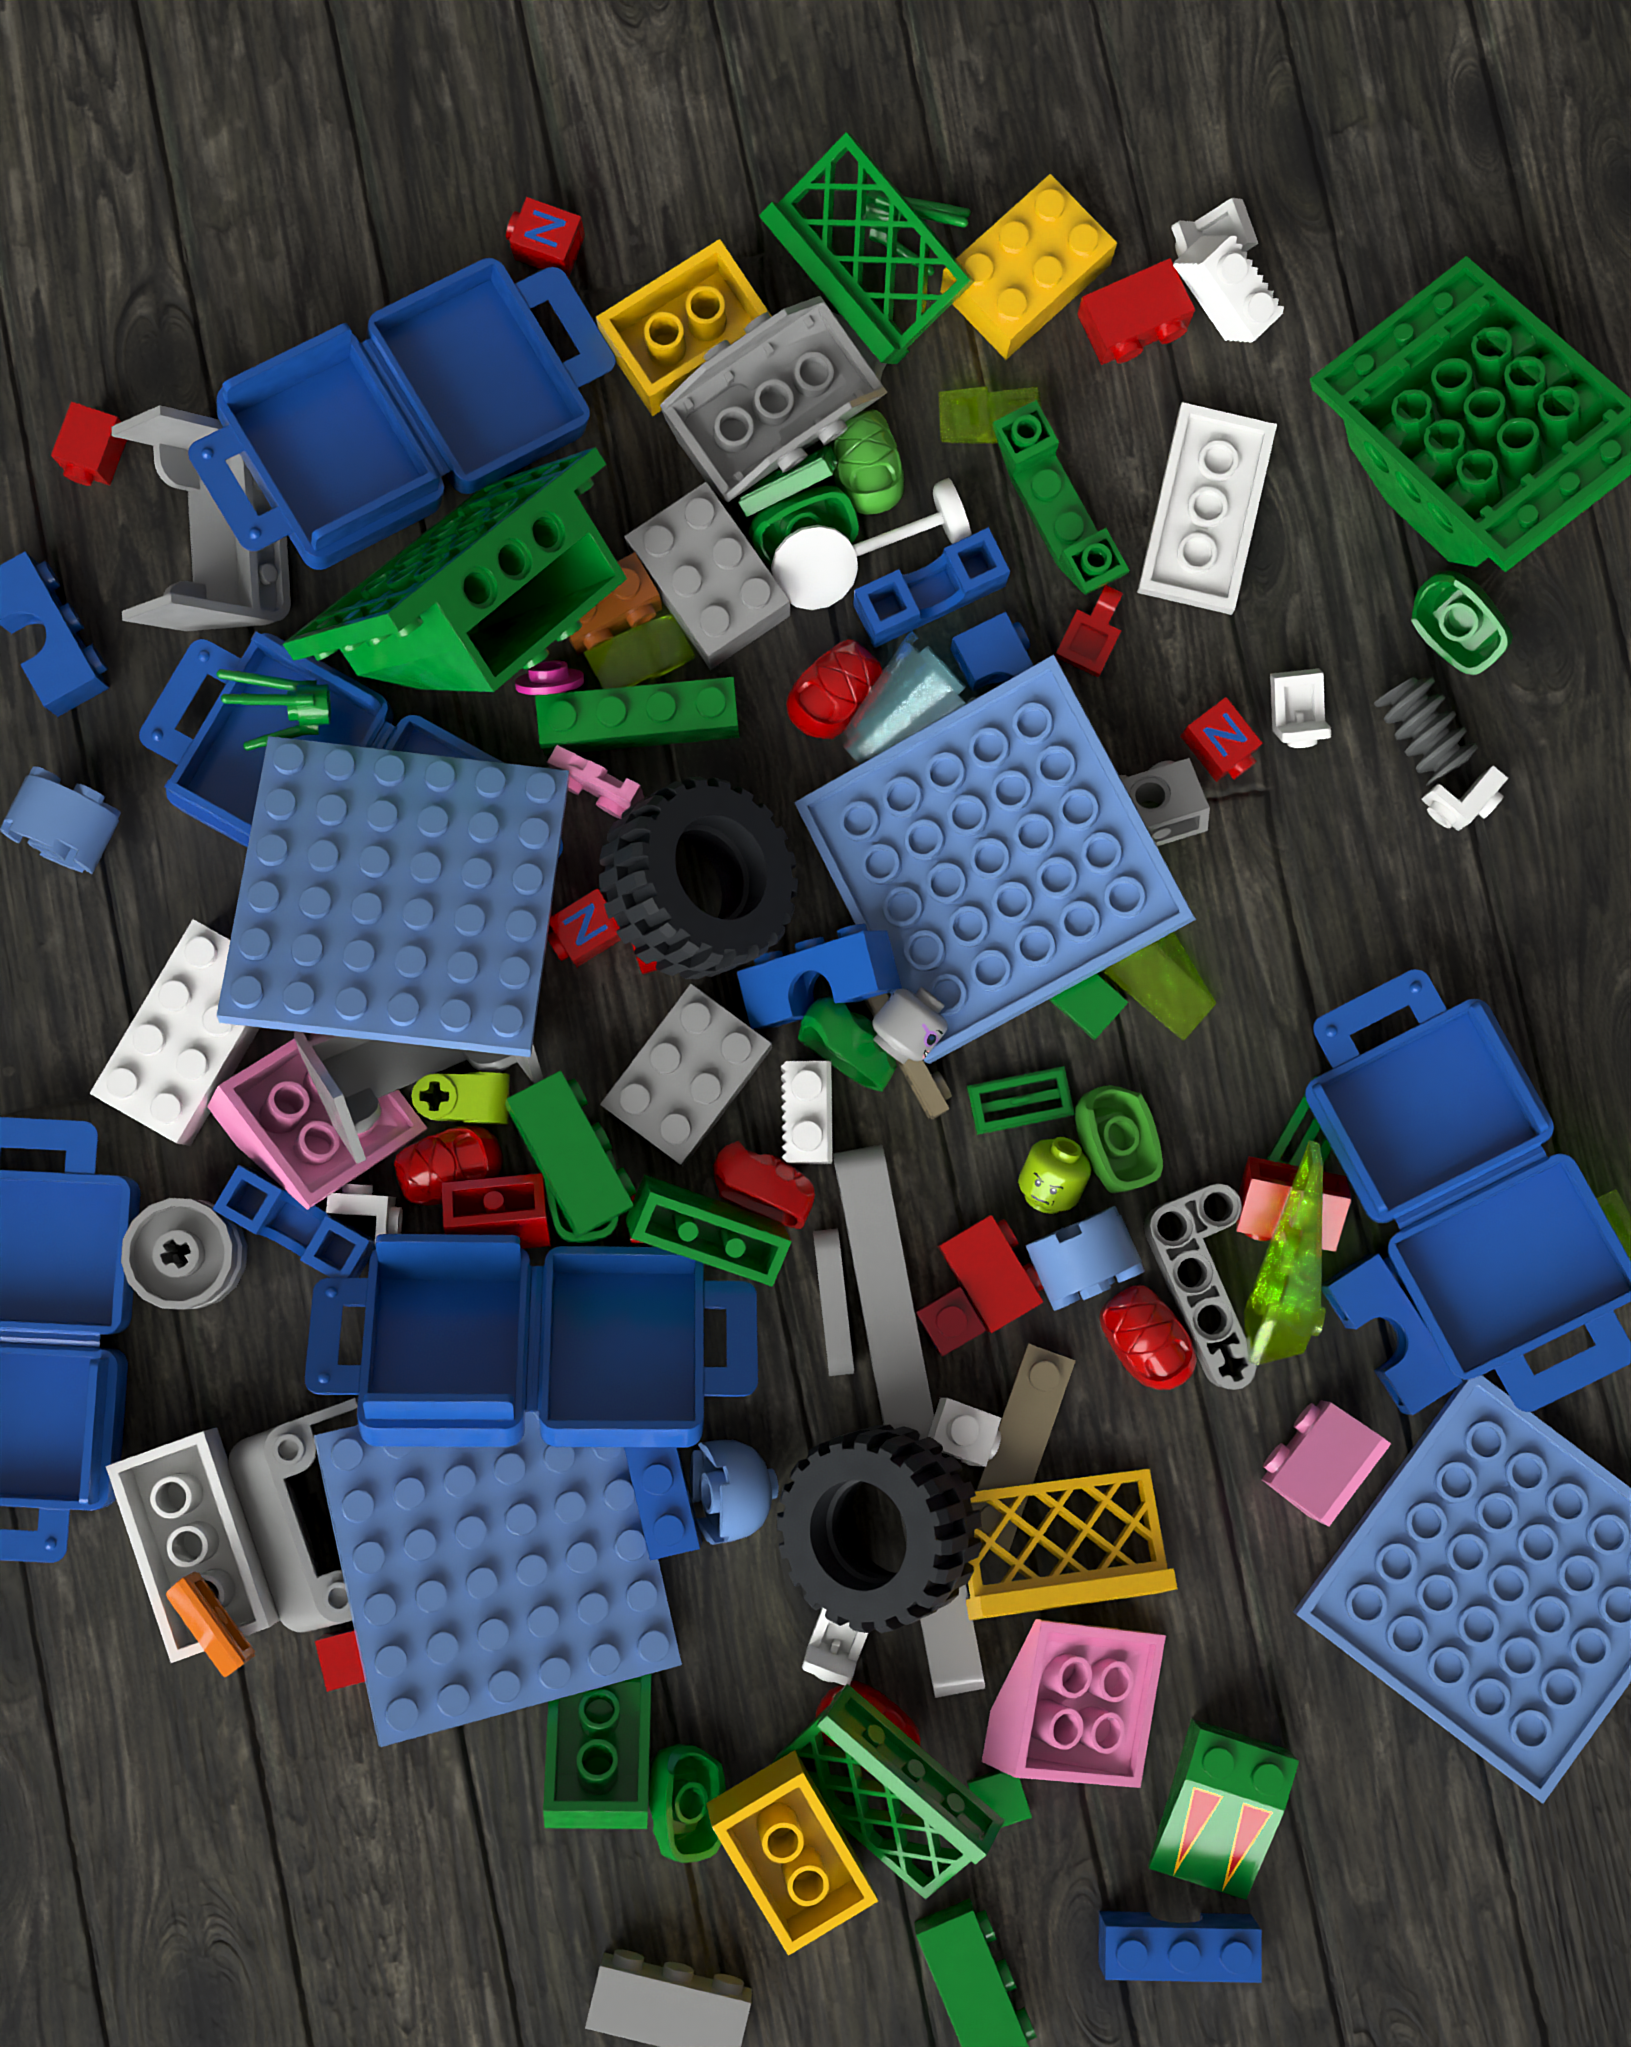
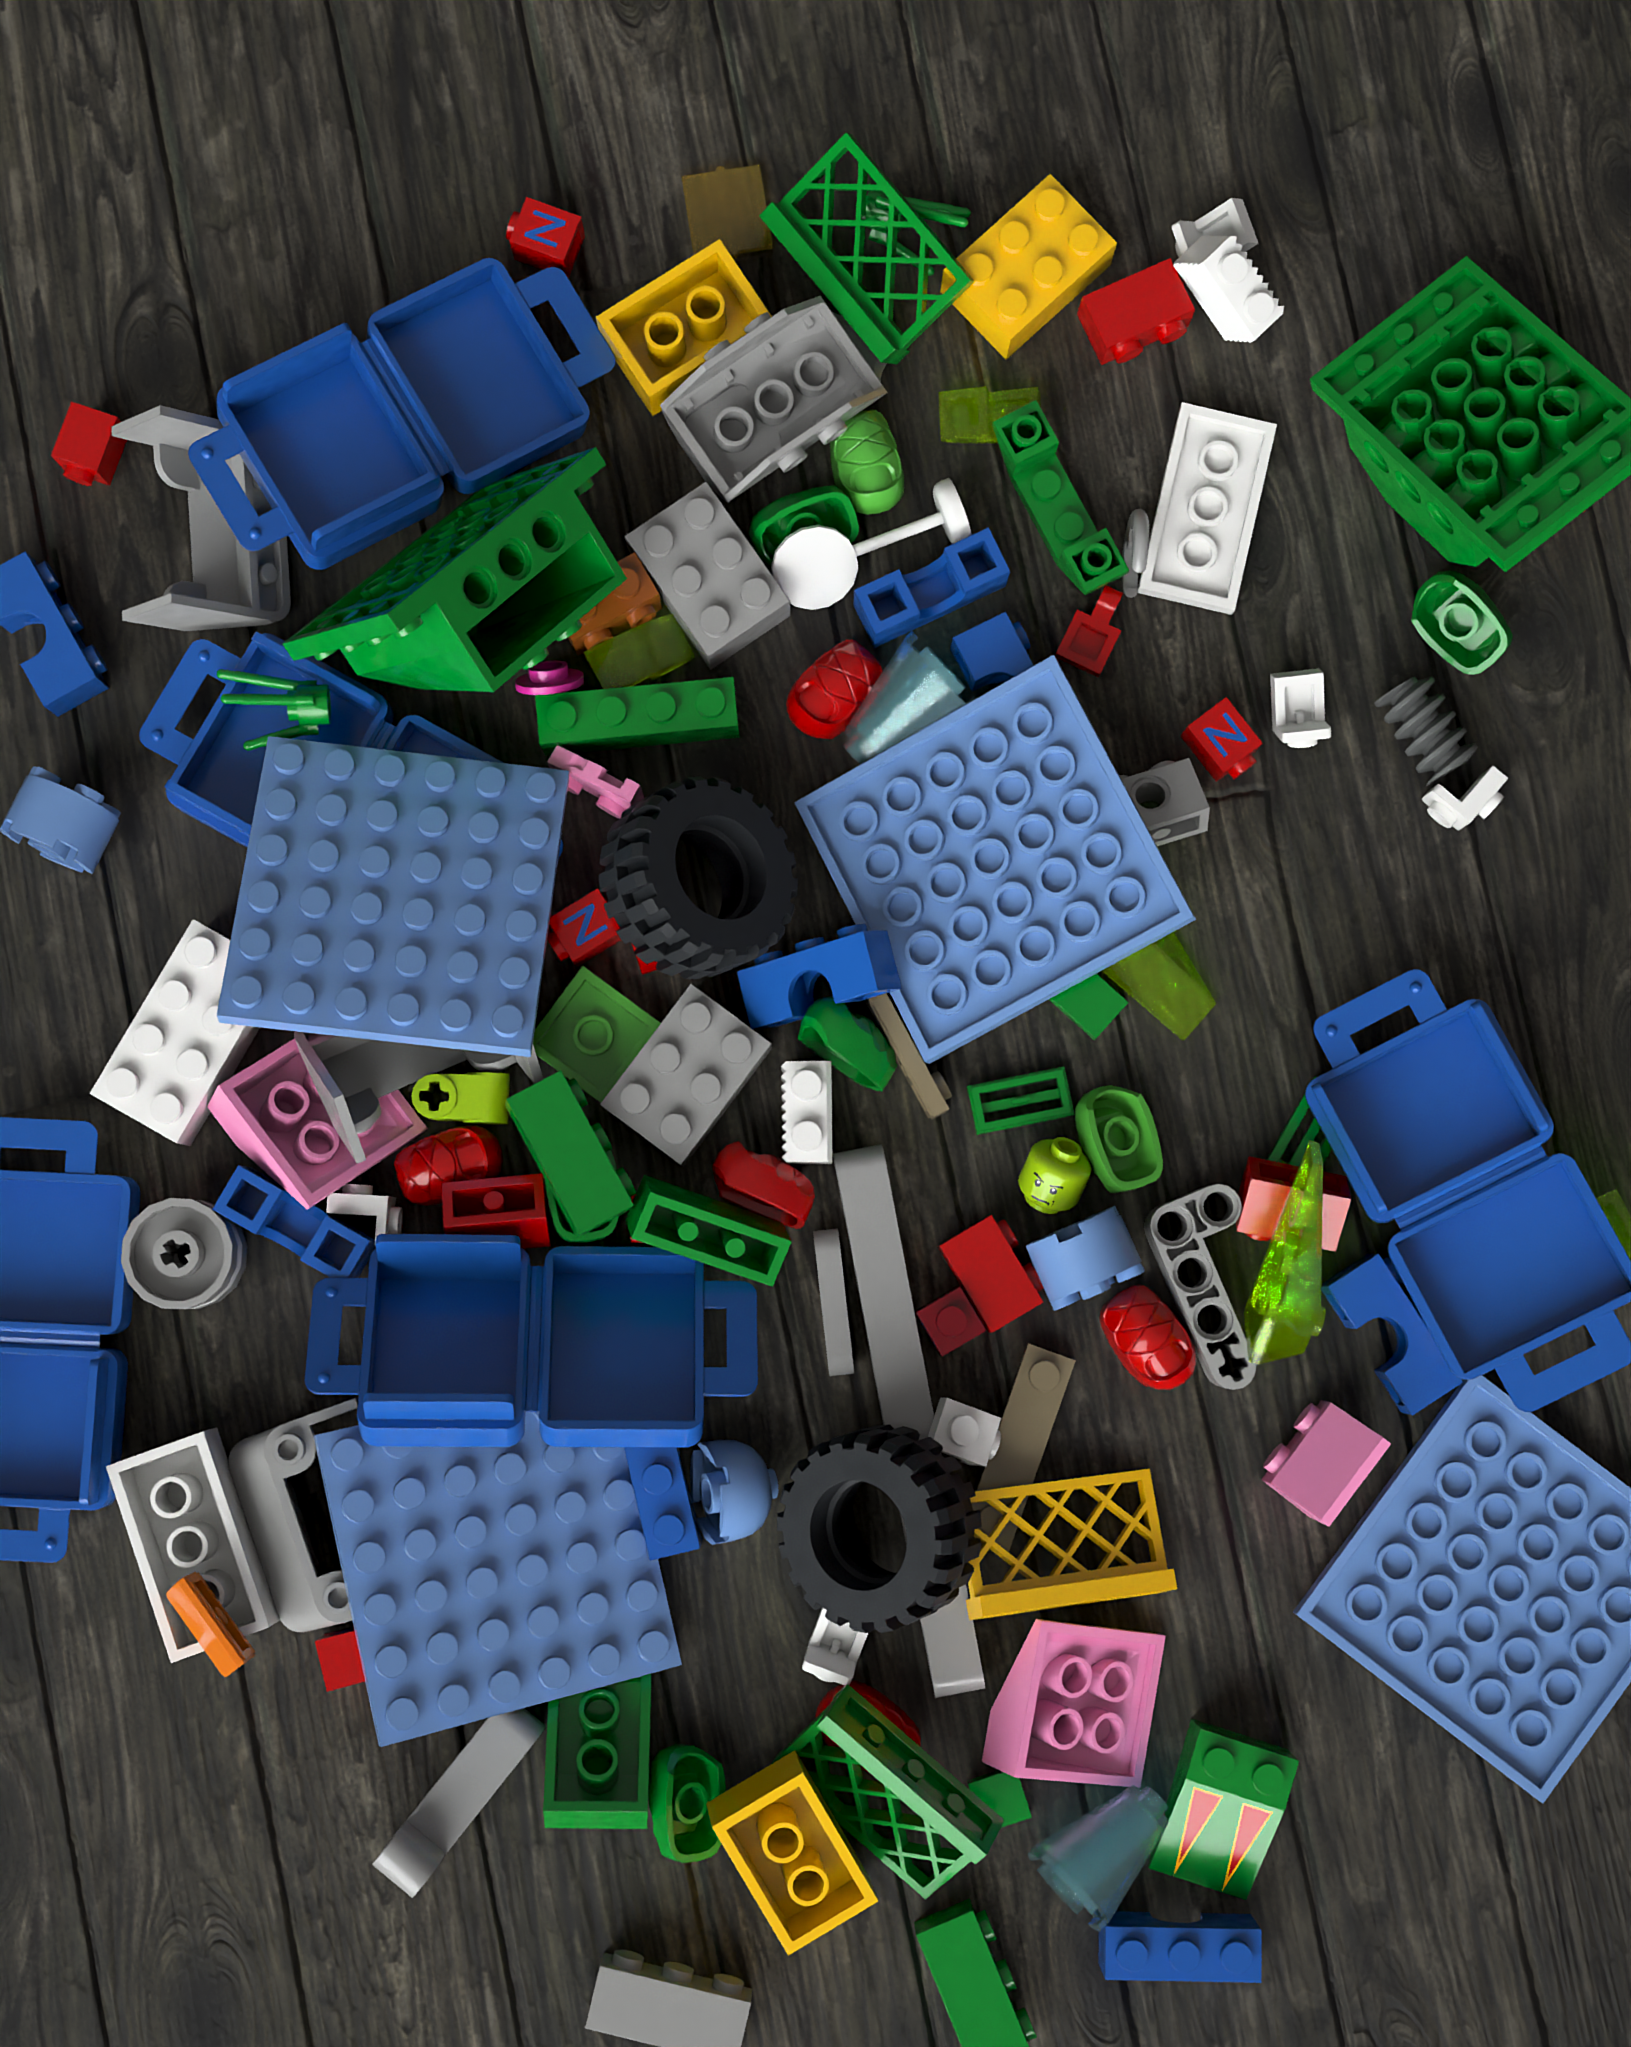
(457, 1798): none -> light grey beam
(592, 1034): none -> bright green plate
(728, 209): none -> clear yellow piece
(782, 485): tile -> none
(910, 1024): light grey head -> none
(1102, 1852): none -> clear light blue cone
(1135, 550): none -> light grey head

